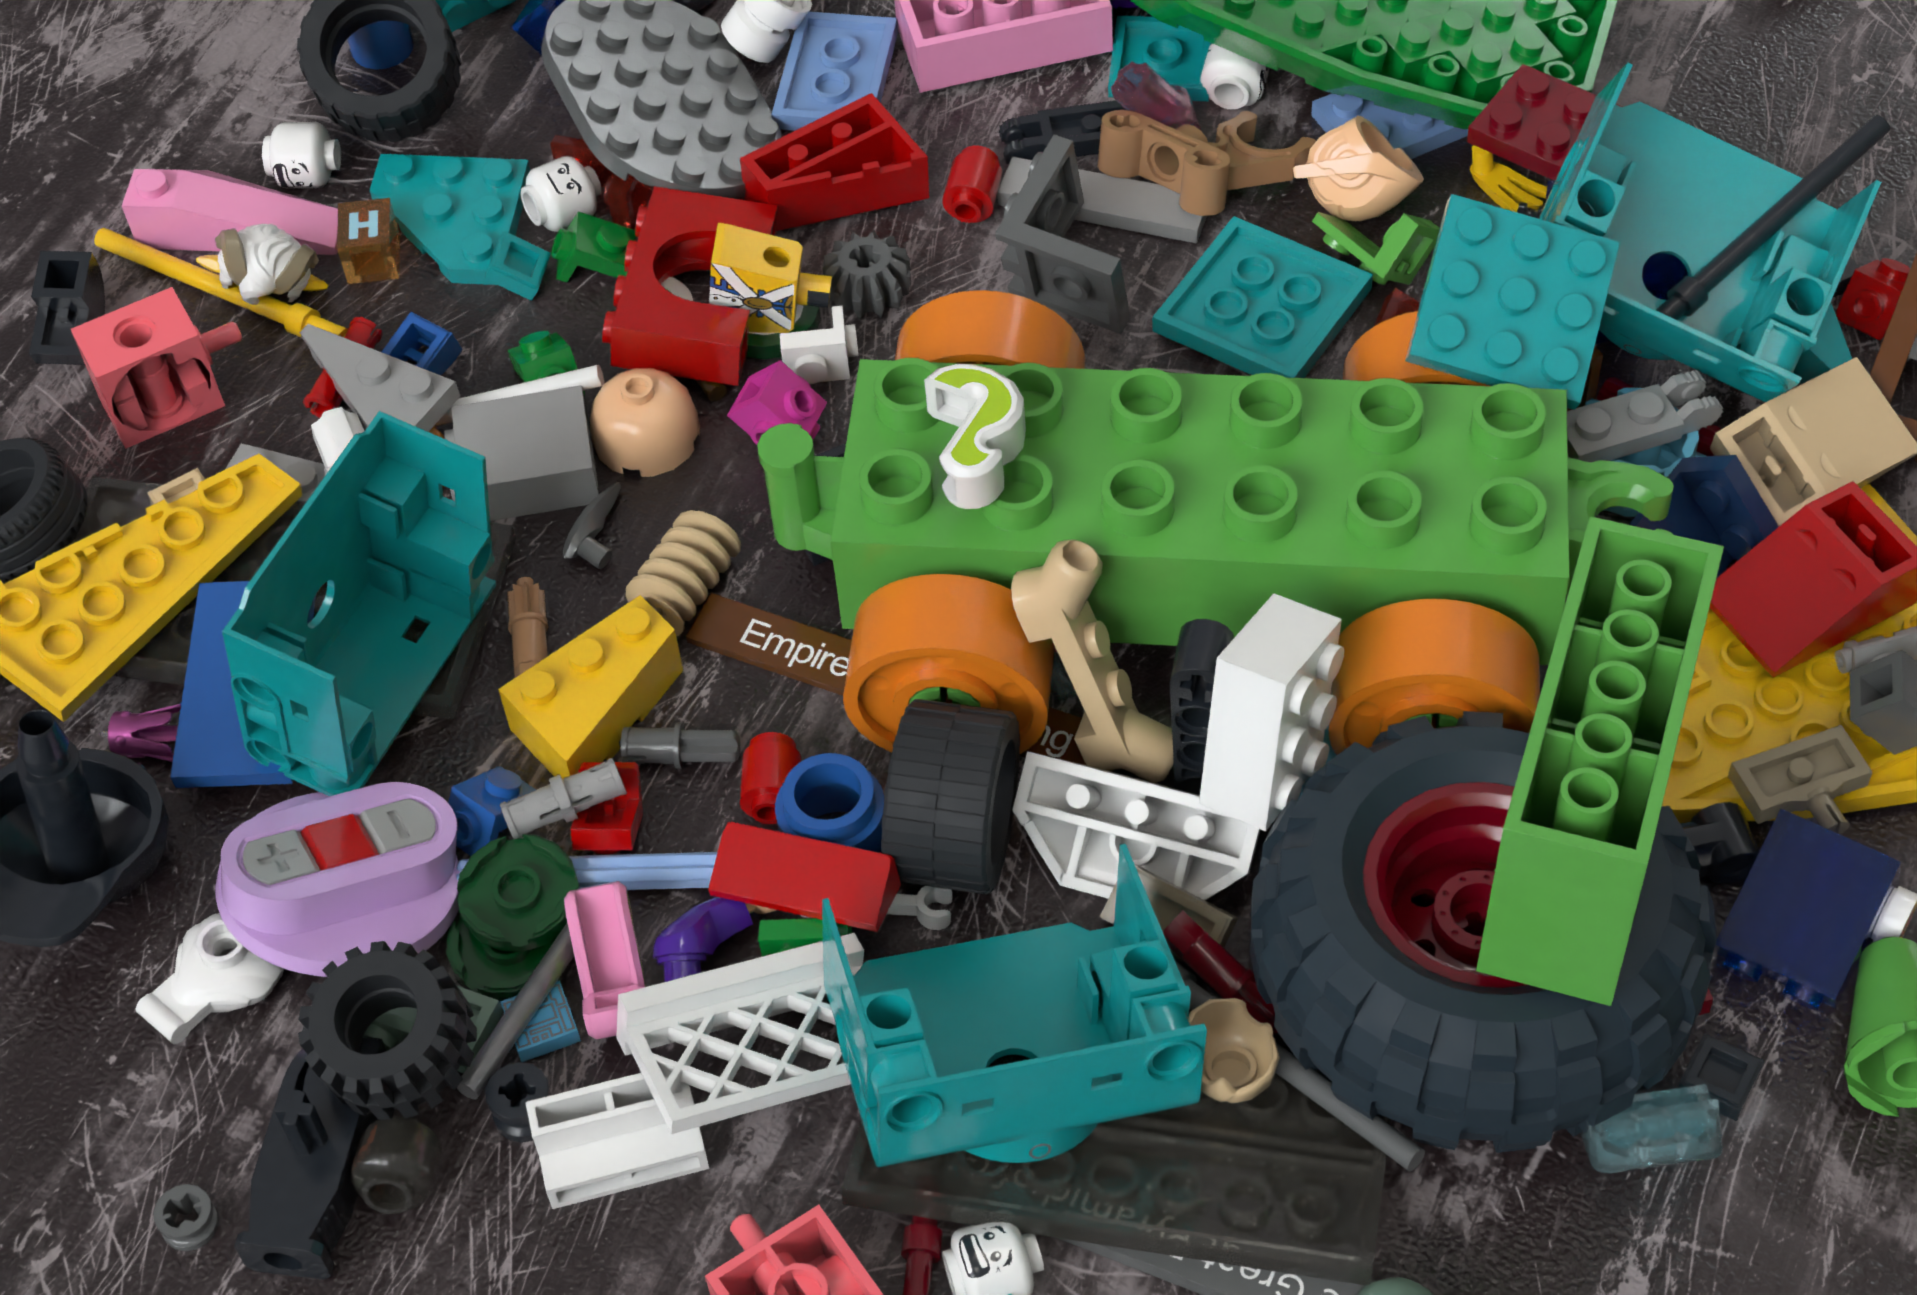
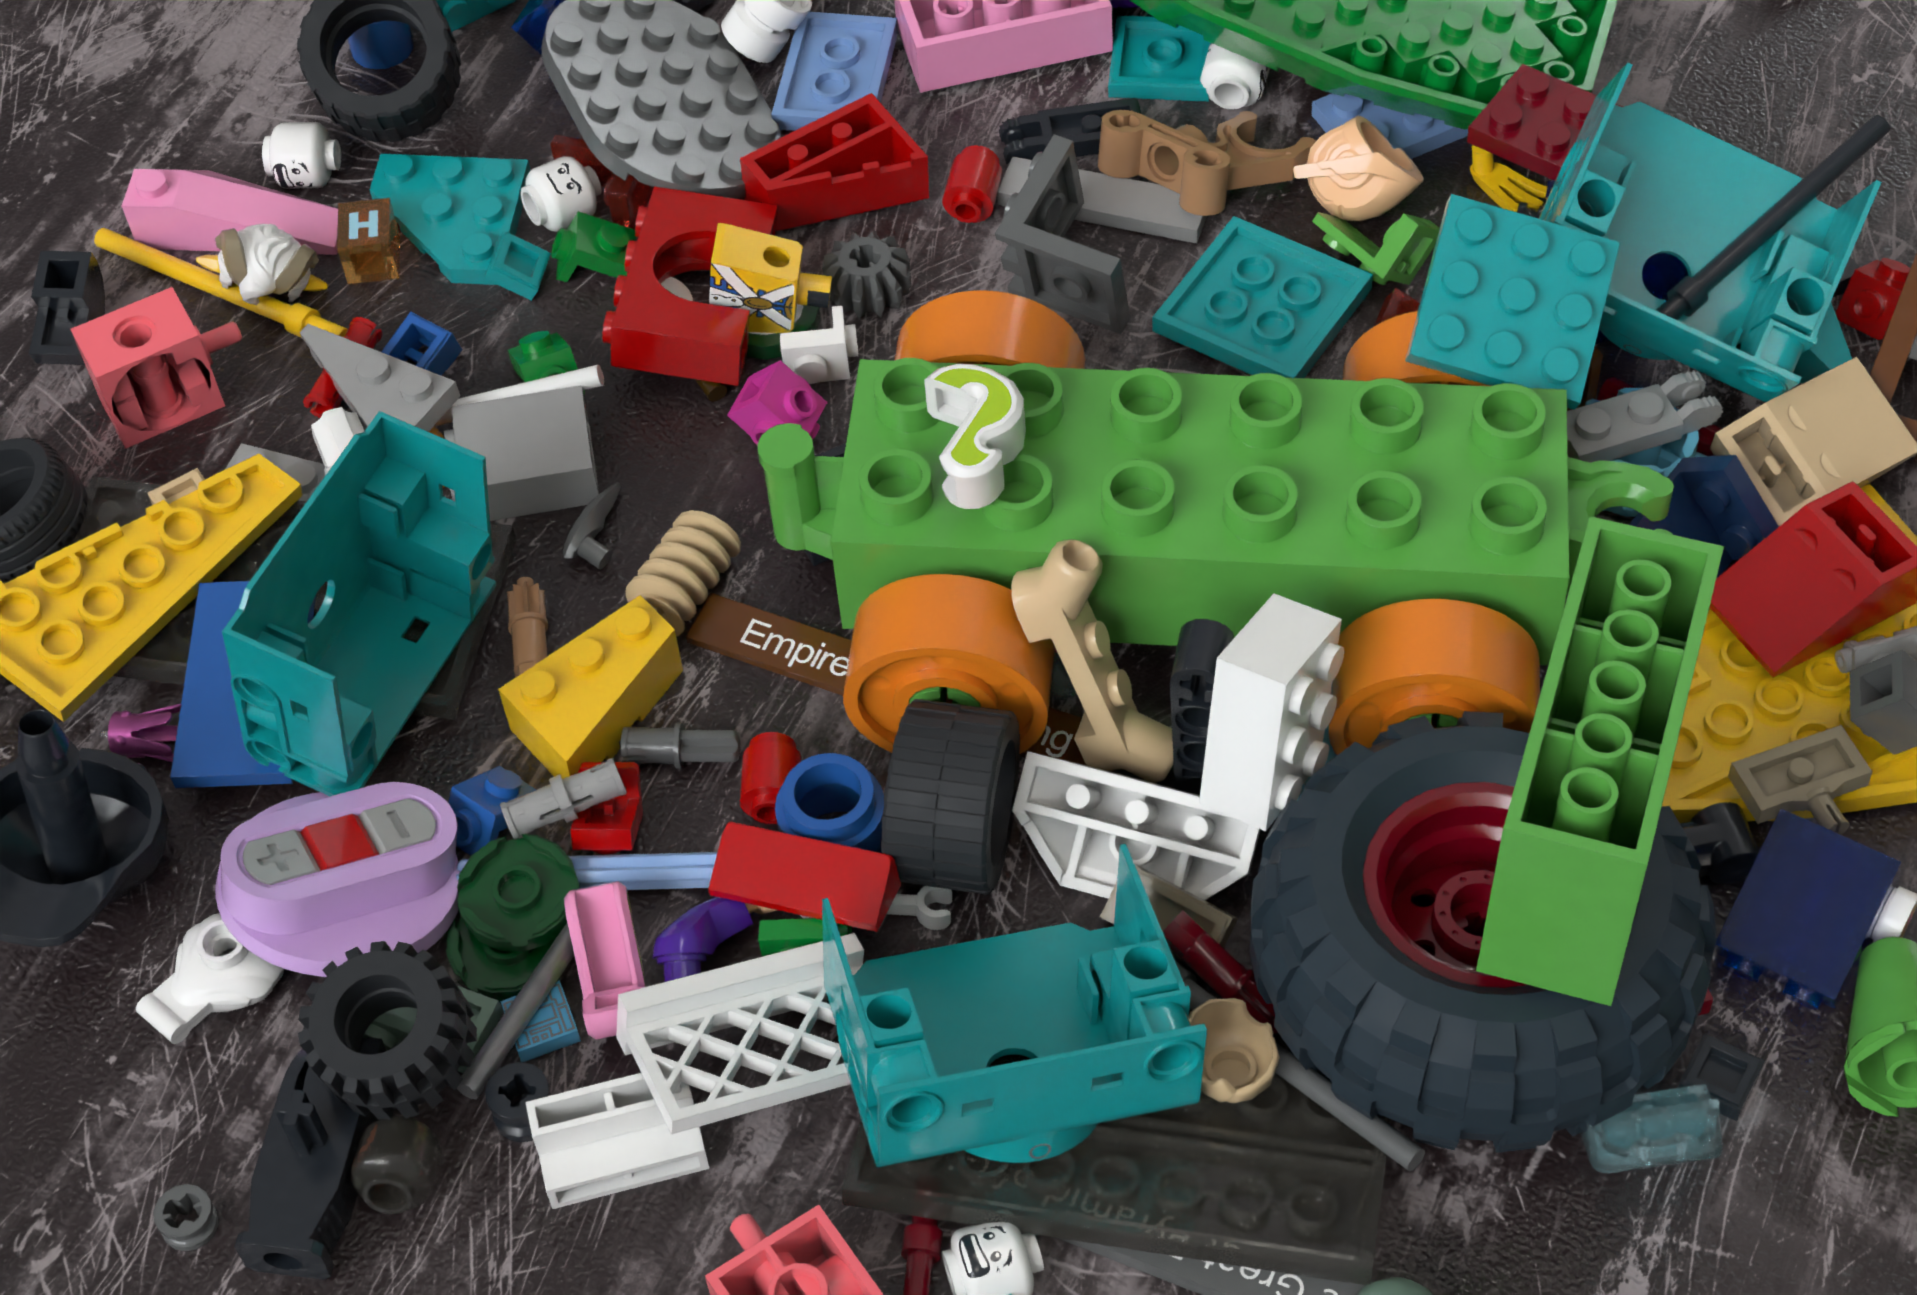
(643, 422): light nougat cylinder -> none
(1147, 93): clear pink piece -> none

